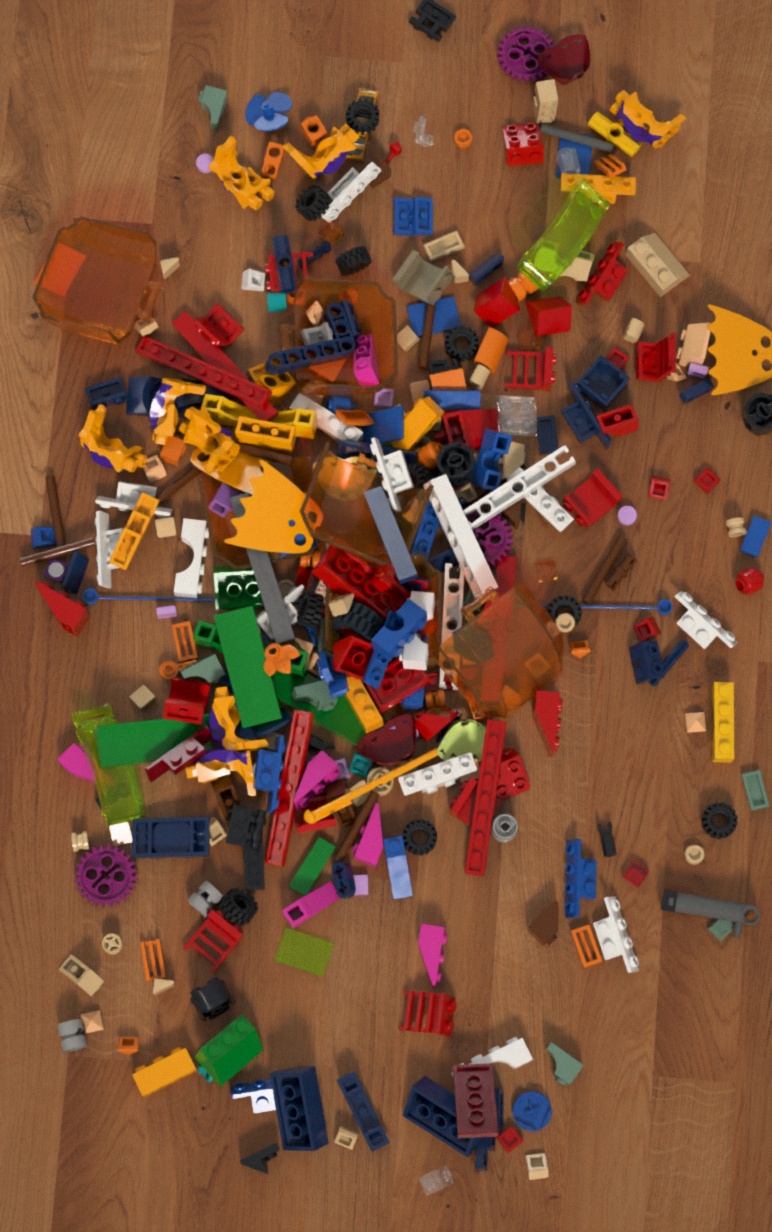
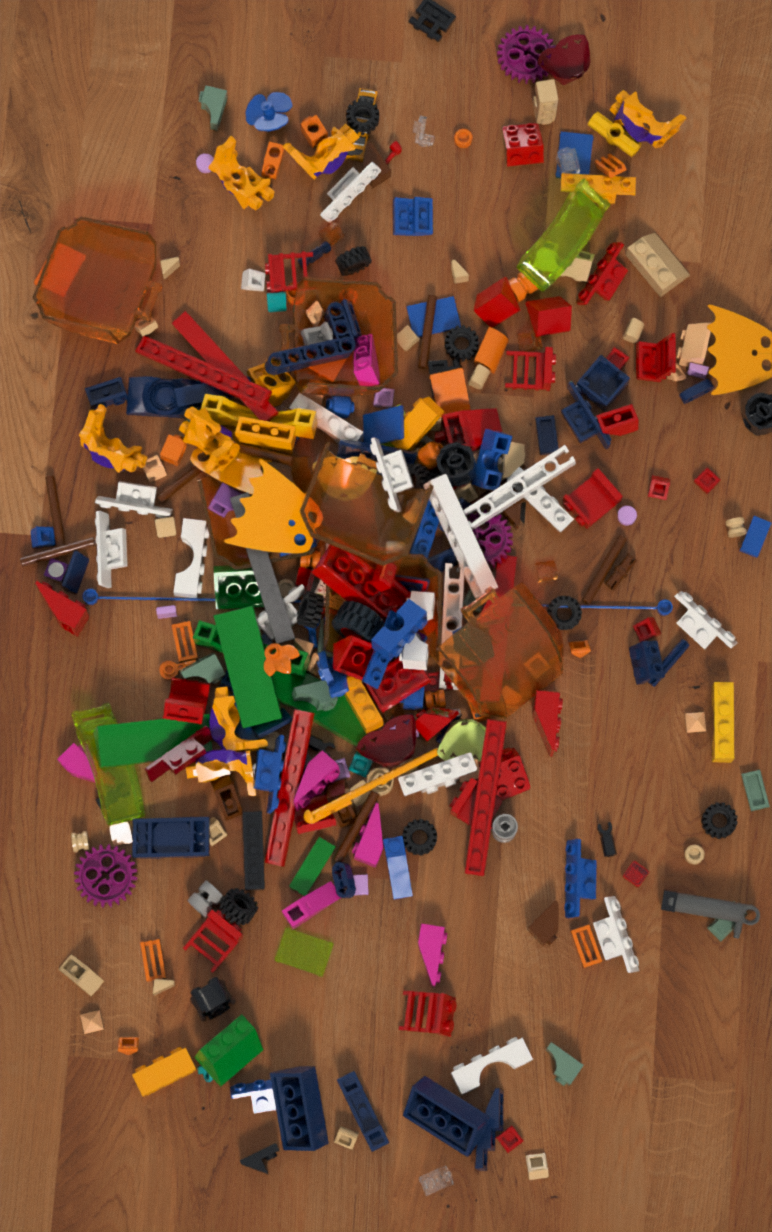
(72, 1035): light grey wheel -> none
(110, 941): tan wheel -> none
(134, 531): light orange slope -> none
(142, 697): tan slope -> none
(163, 413): light orange hips -> none
(219, 326): red bracket -> none
(240, 824): black plate -> none
(283, 254): dark blue piece -> none
(313, 203): black tyre -> none
(341, 604): tan slope -> none
(354, 417): orange tile -> none
(391, 535): tile -> none
(417, 389): light nougat slope -> none
(422, 279): dark tan panel -> none
(443, 246): tan tile -> none
(455, 399): blue tile -> none
(475, 1100): dark red tile -> none
(486, 268): dark blue slope -> none
(517, 415): clear slope -> none
(531, 1111): blue tile -> none
(565, 622): tan tile -> none
(578, 138): dark grey piece -> none
(749, 581): red head -> none

